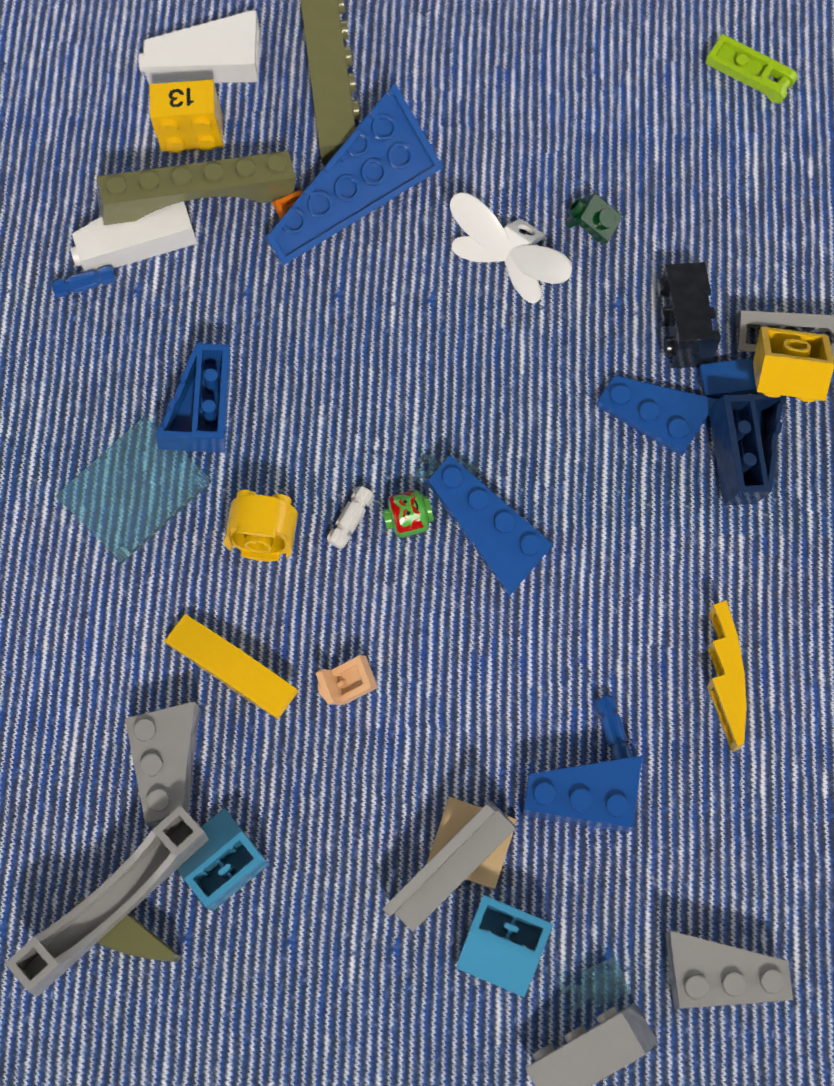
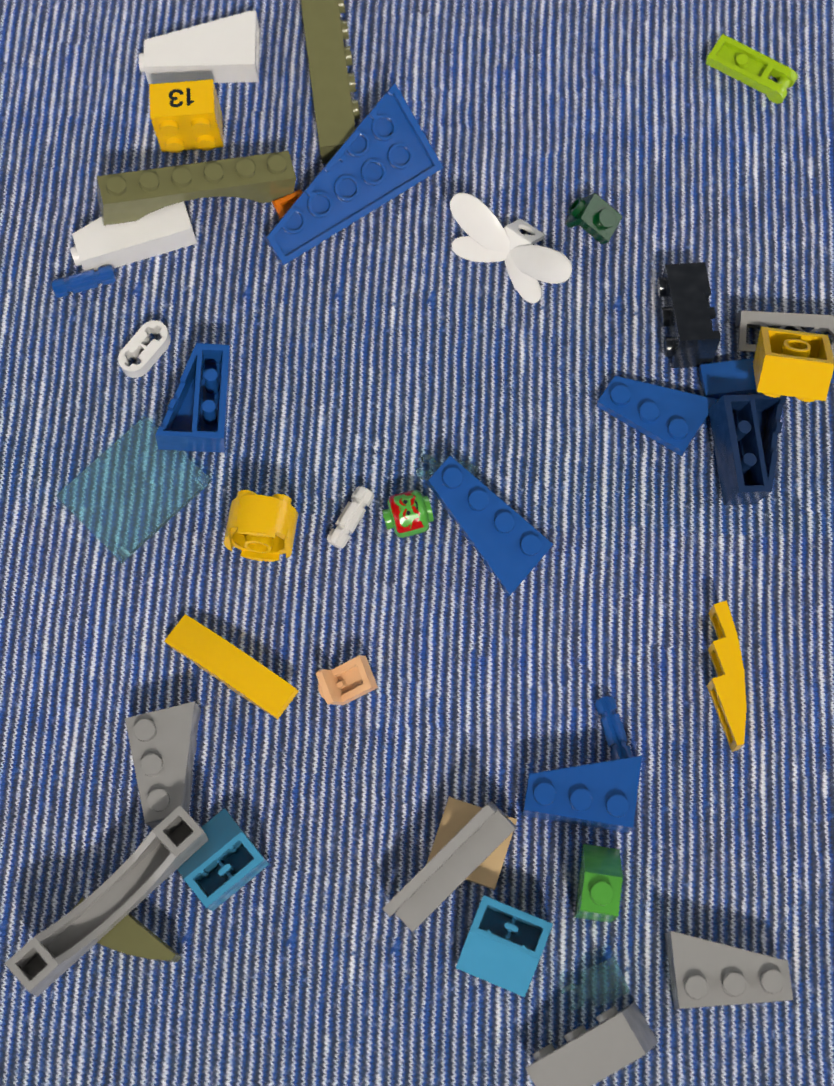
(146, 350): none -> white beam
(599, 884): none -> bright green slope

